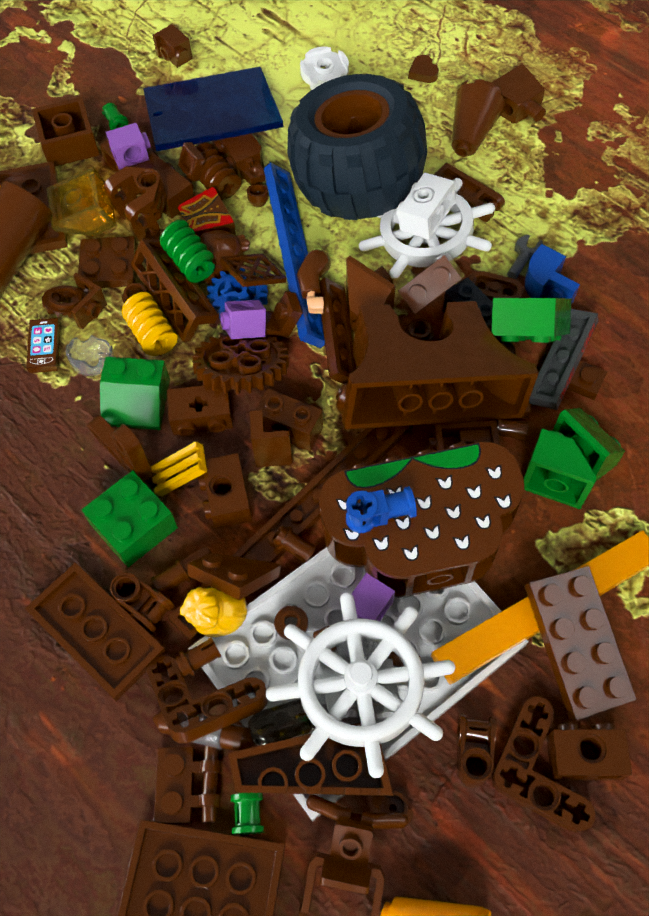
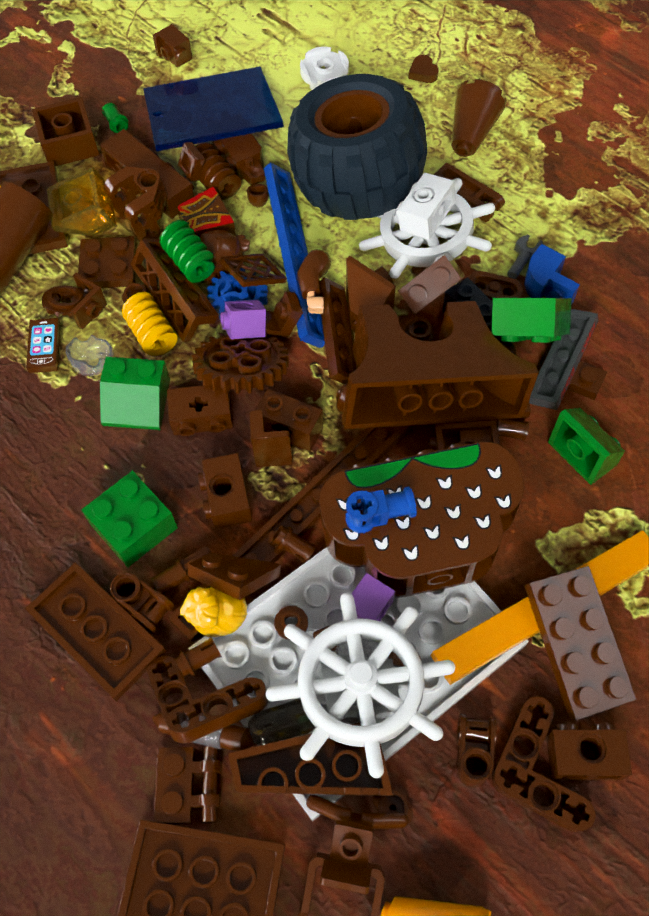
(122, 446): reddish brown beam -> none
(128, 145): medium lavender brick -> none
(178, 464): yellow tile -> none
(247, 813): green bush -> none
(523, 95): reddish brown torso -> none
(559, 470): green slope -> none

